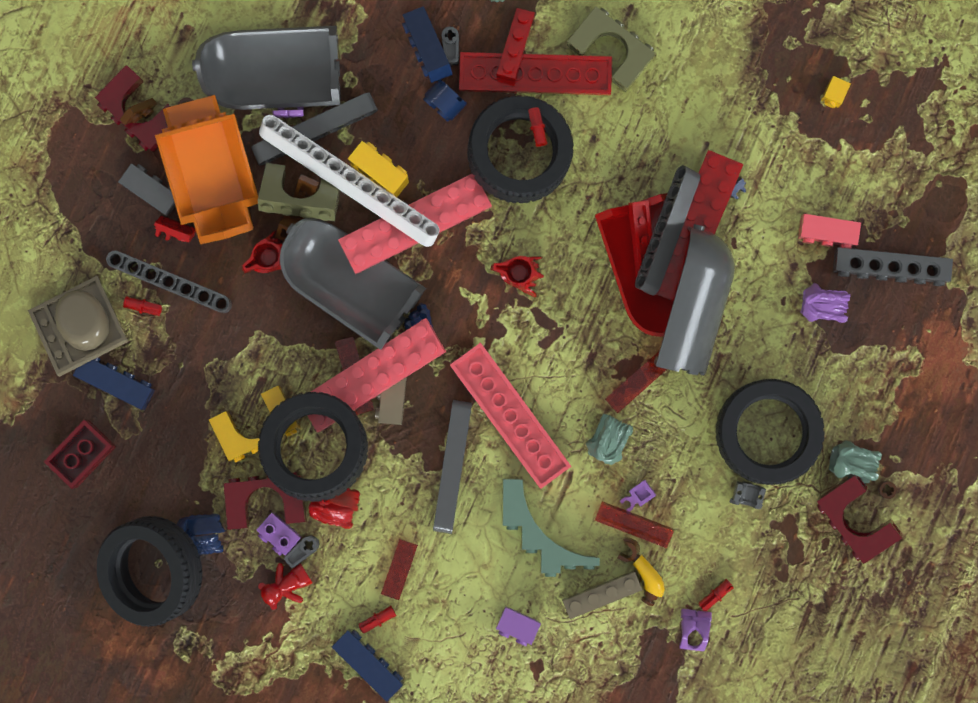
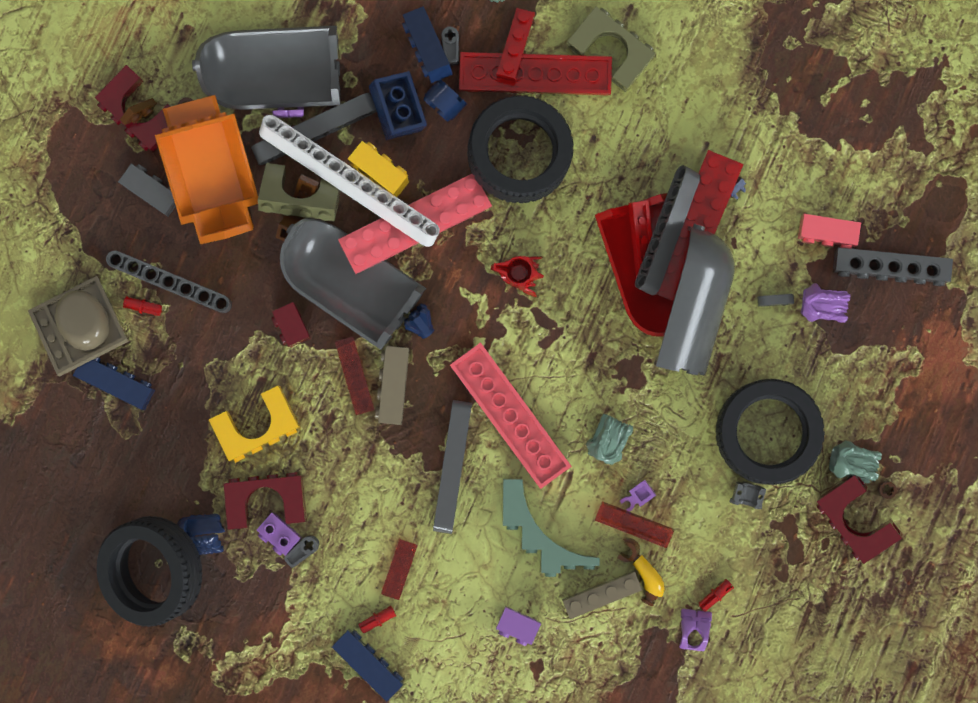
(80, 454): dark red brick -> none
(173, 228): red plate -> none
(265, 256): red piece -> none
(283, 586): red piece -> none
(286, 414): black tyre -> none
(290, 324): none -> dark red brick
(337, 510): red piece -> none
(381, 369): coral plate -> none
(397, 105): none -> dark blue brick
(537, 127): red axle -> none
(634, 385): clear red plate -> none
(775, 300): none -> dark grey beam
(835, 92): yellow brick -> none

